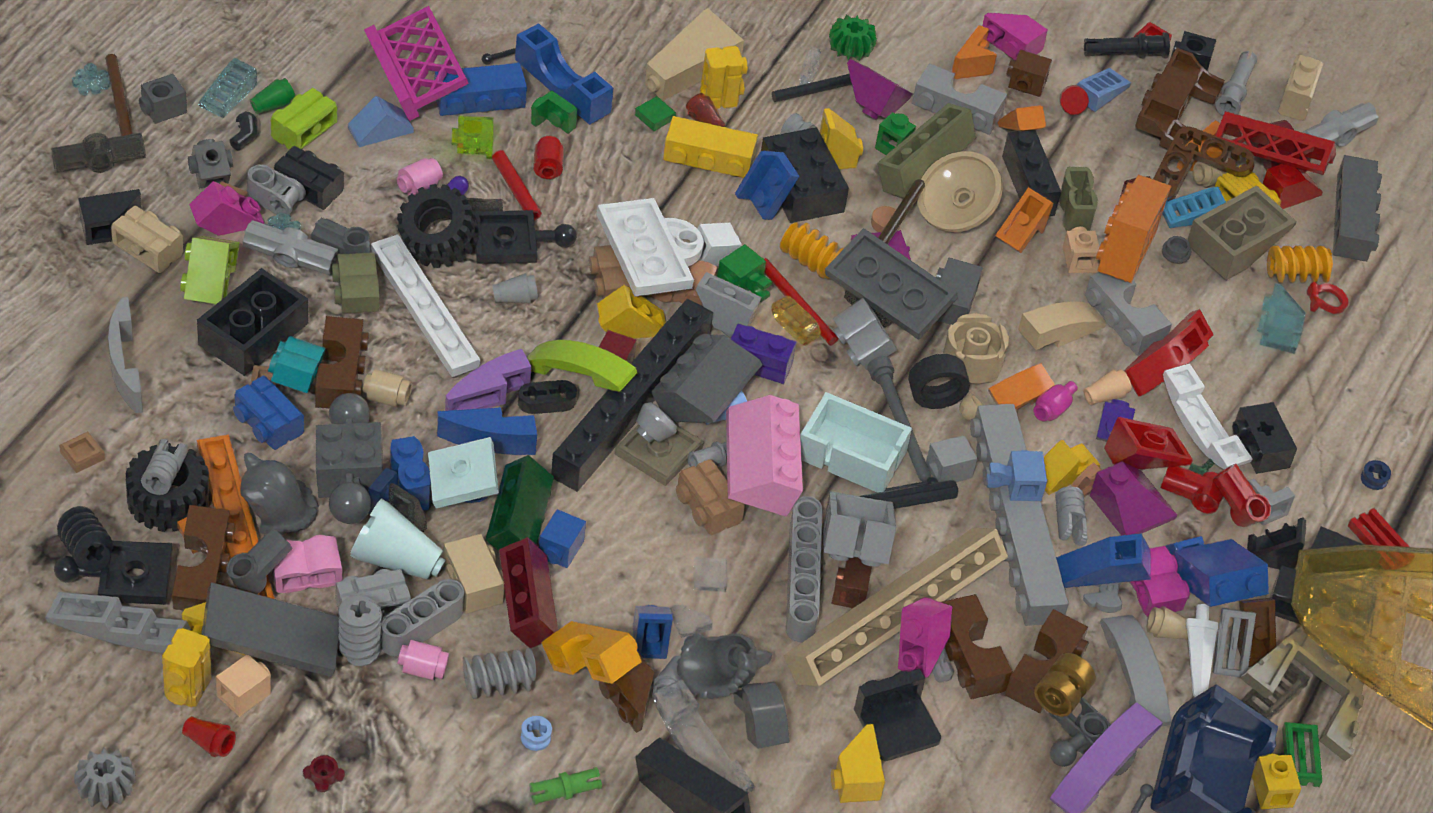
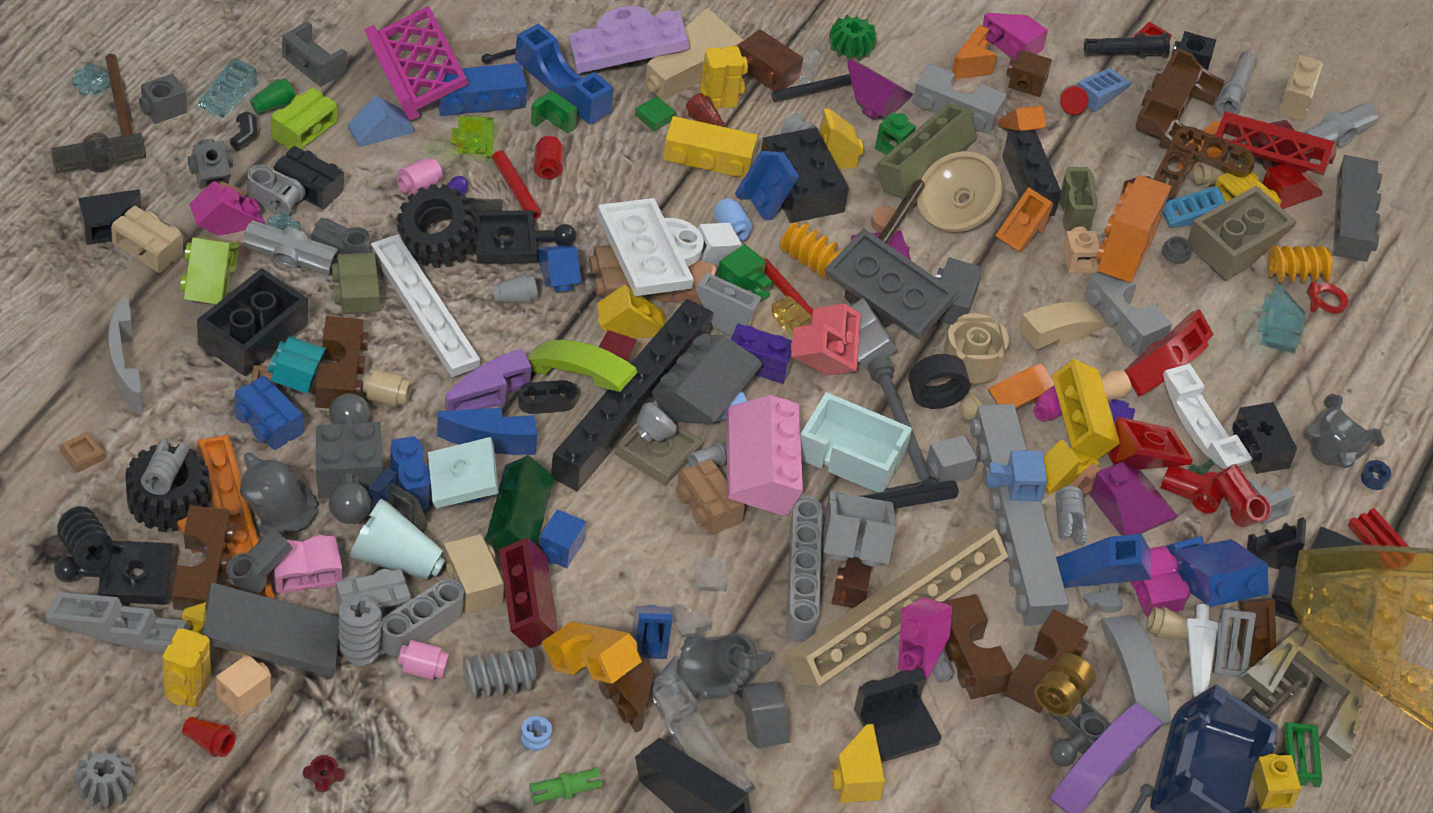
(310, 58): none -> dark grey panel
(559, 266): none -> blue slope
(628, 36): none -> lavender plate
(732, 212): none -> light blue brick
(771, 61): none -> copper brick
(829, 341): none -> coral brick
(1085, 409): none -> yellow brick
(1337, 437): none -> dark grey hair

